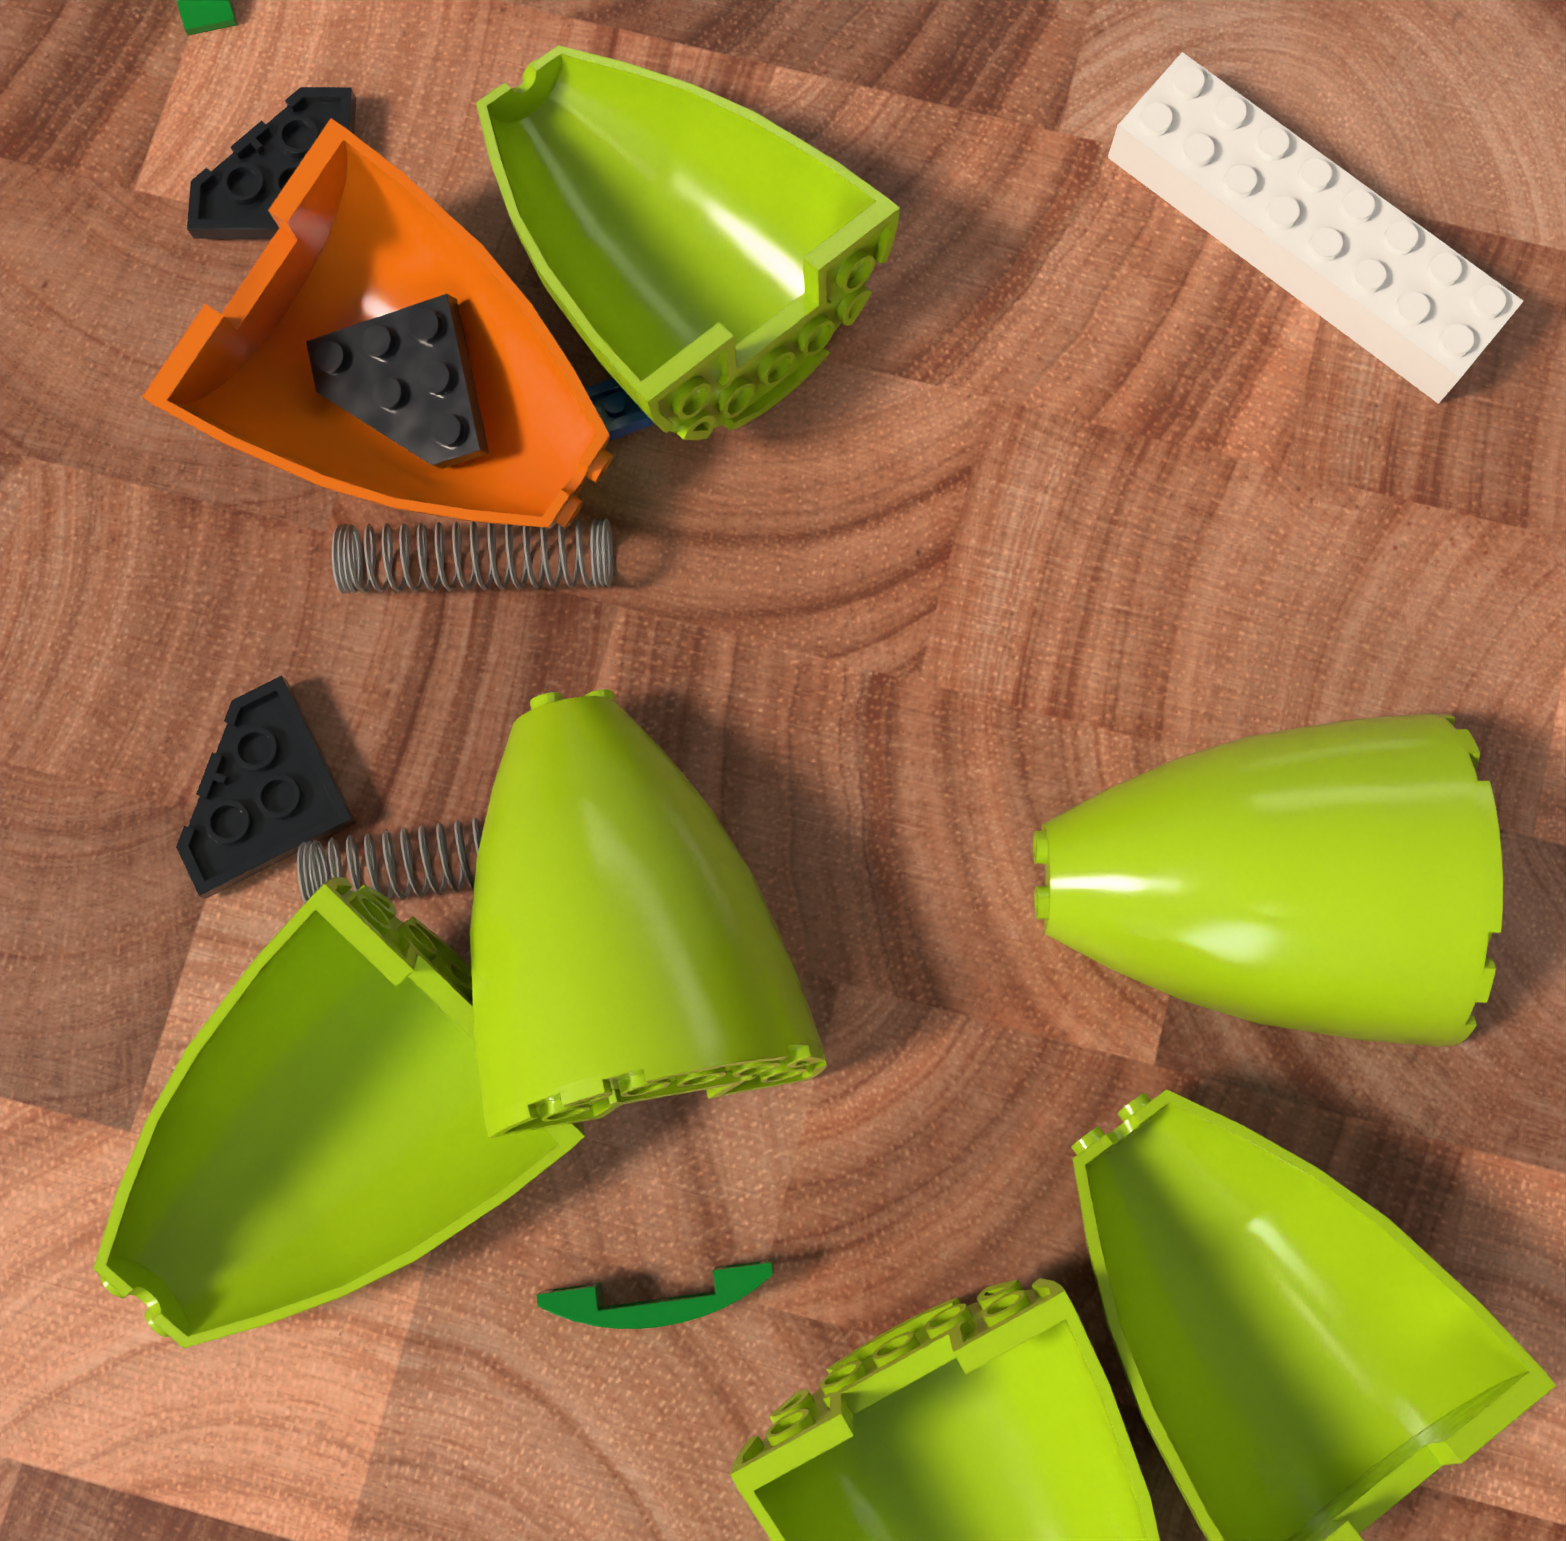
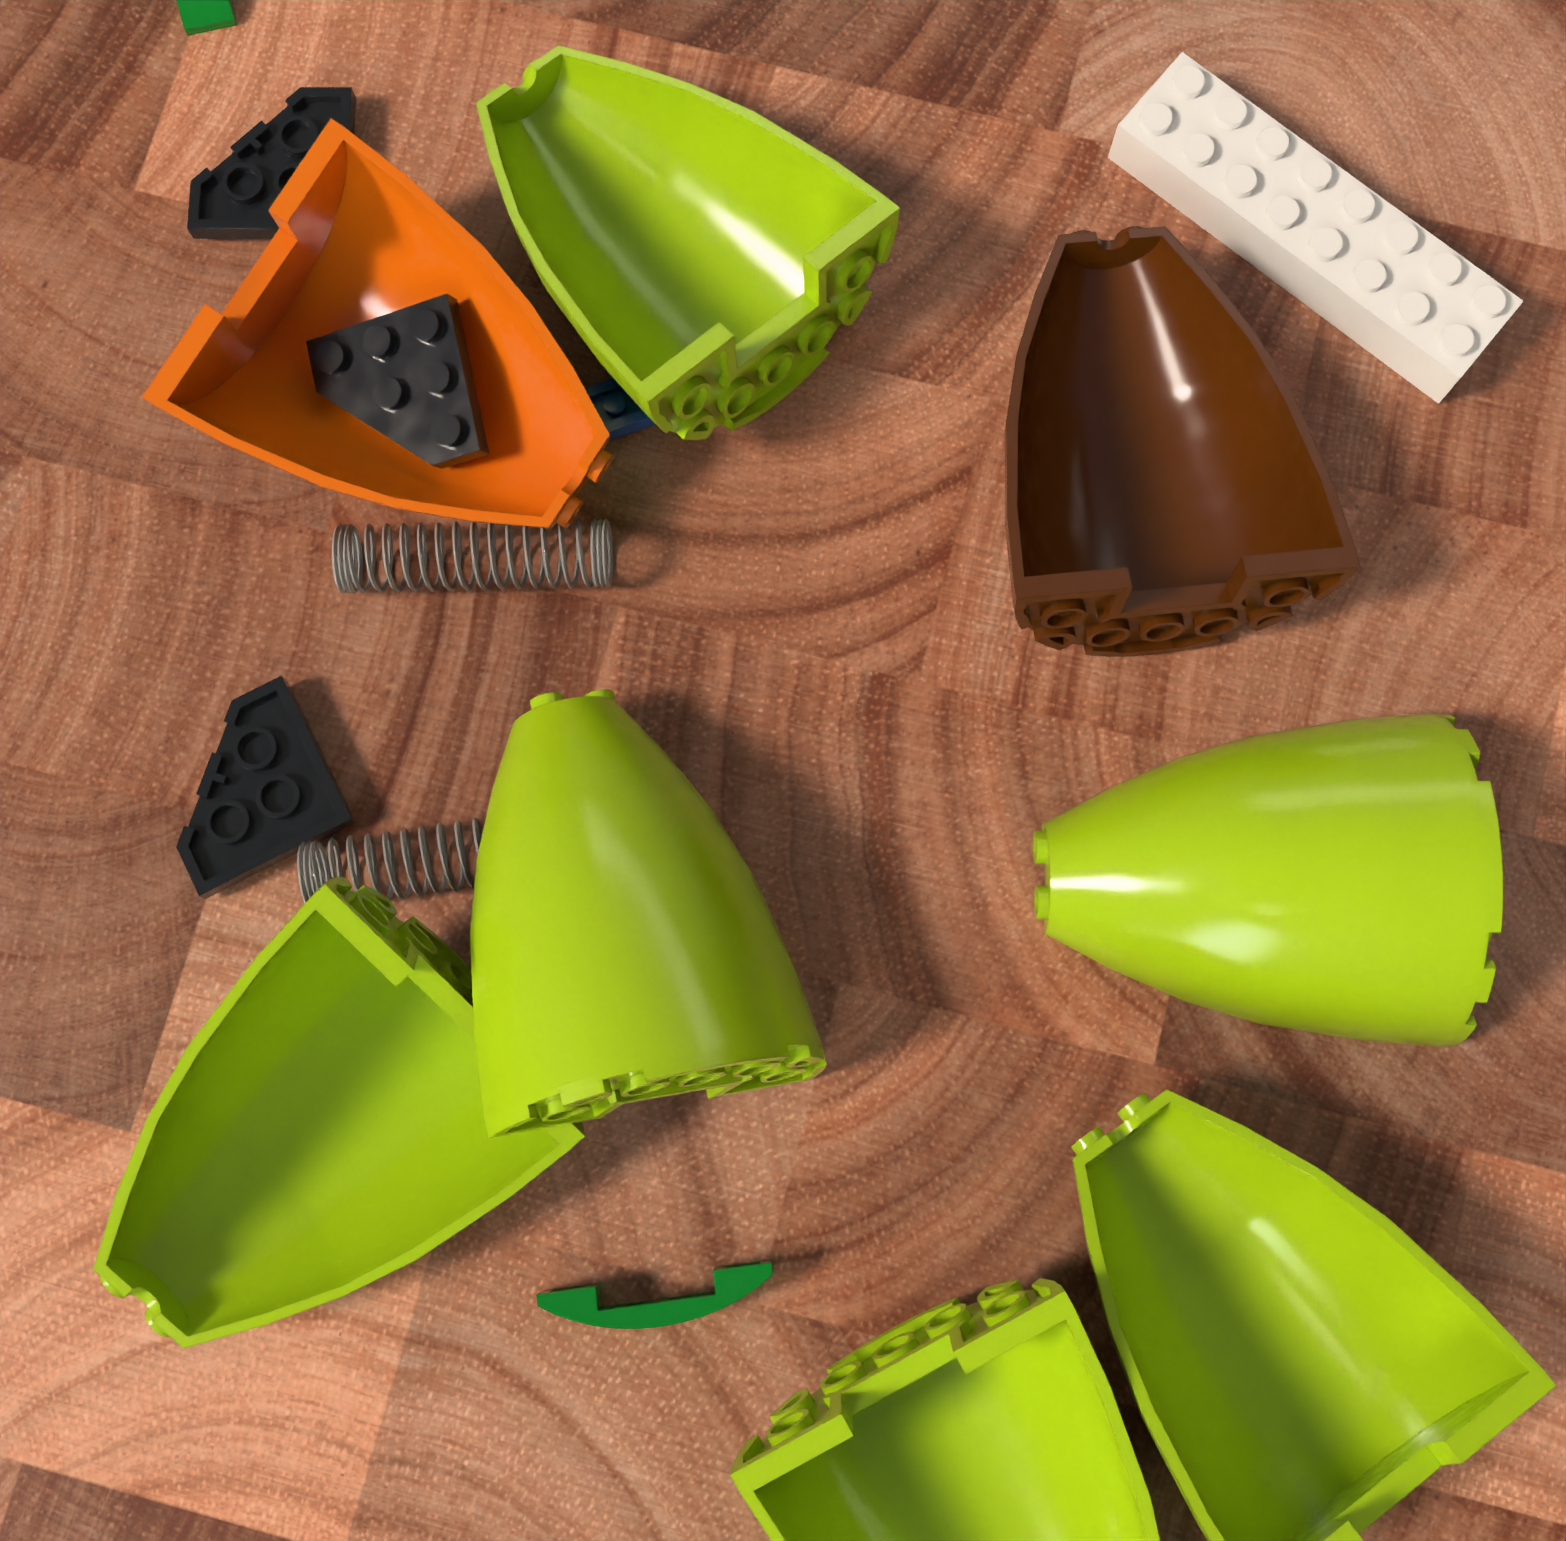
(1157, 460): none -> reddish brown panel

